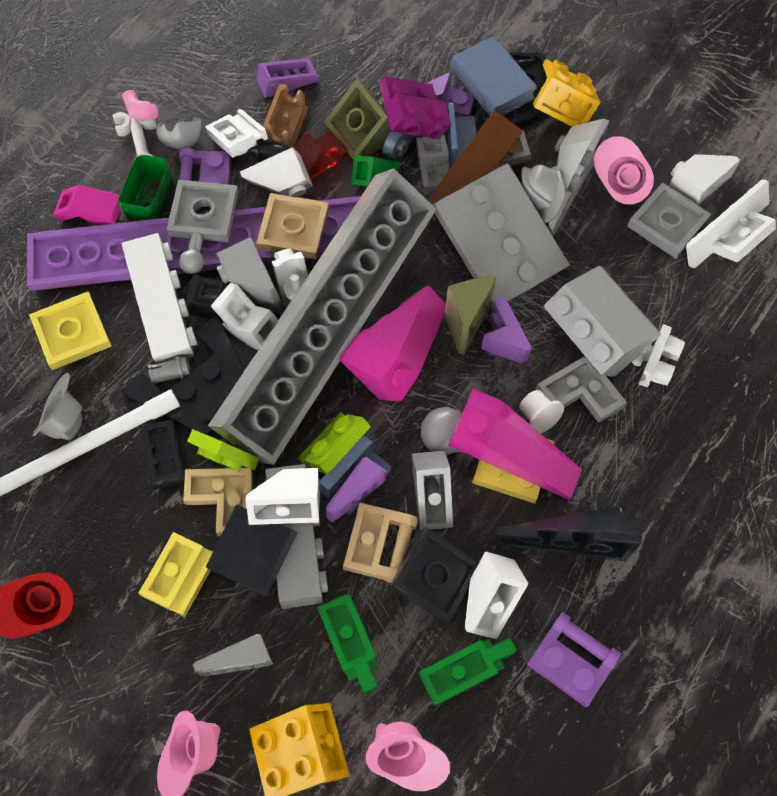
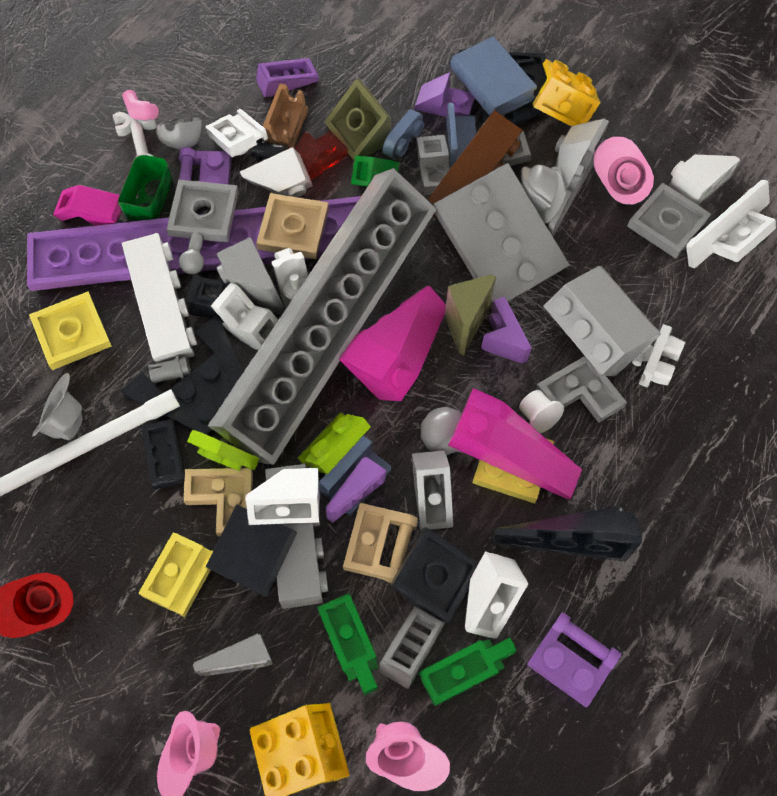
(399, 672): none -> light grey slope
(414, 108): magenta plate -> none

